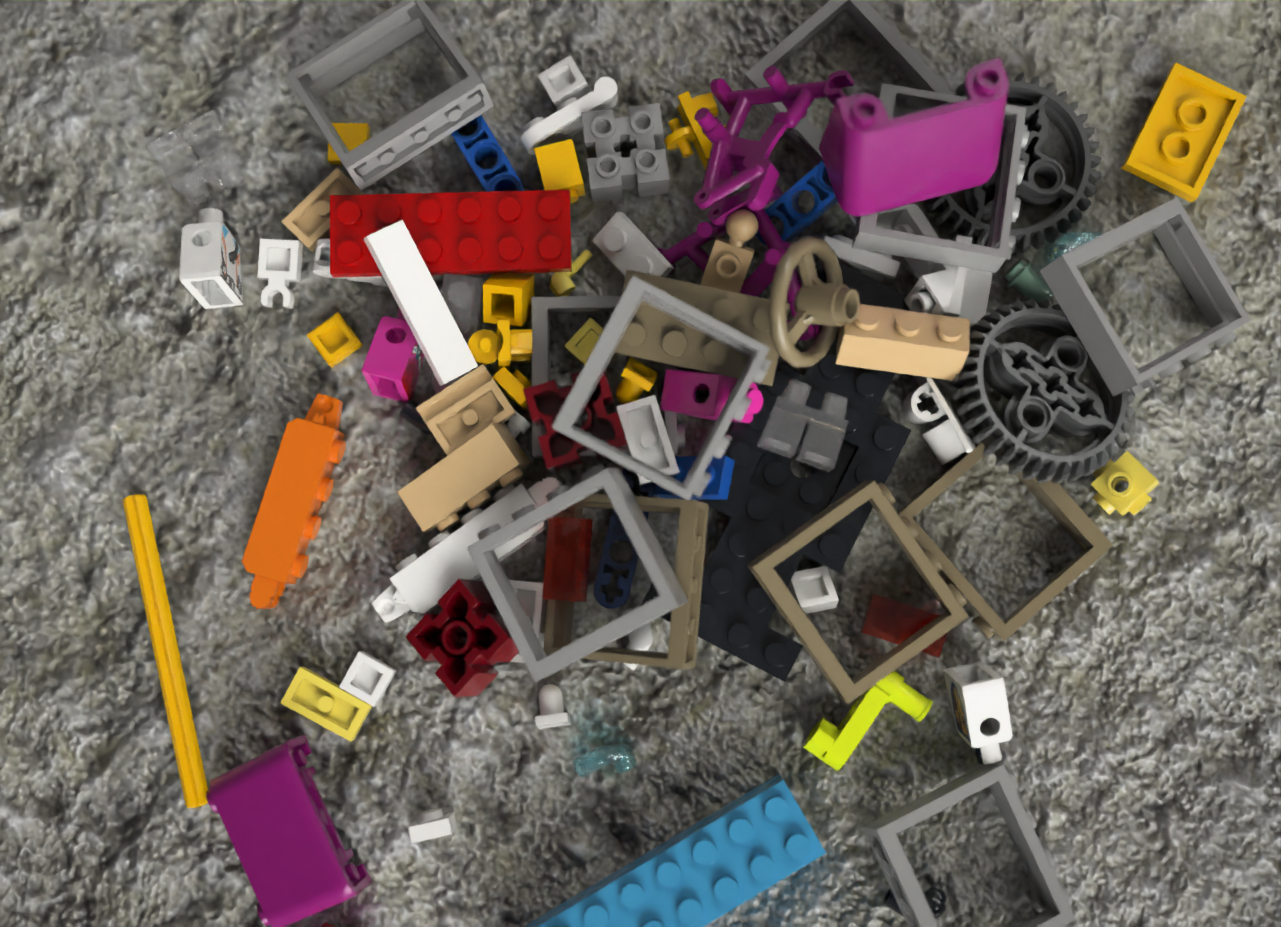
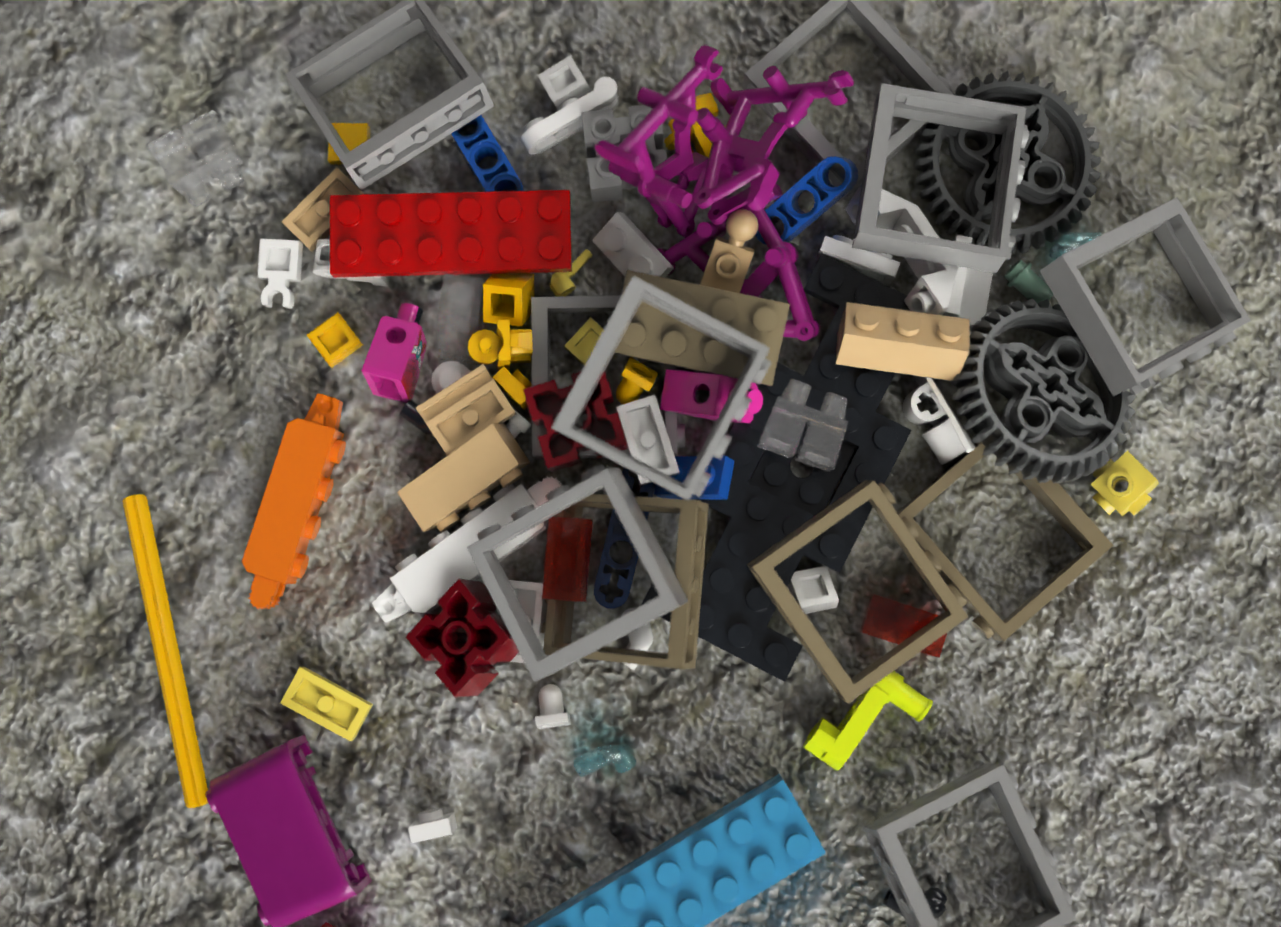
(211, 261): white torso -> none
(367, 678): white plate -> none
(420, 302): white tile -> none
(560, 168): yellow brick -> none
(632, 160): none -> magenta piece
(815, 303): dark tan piece -> none
(916, 156): magenta windscreen -> none
(979, 708): white torso -> none
(1183, 132): yellow plate -> none

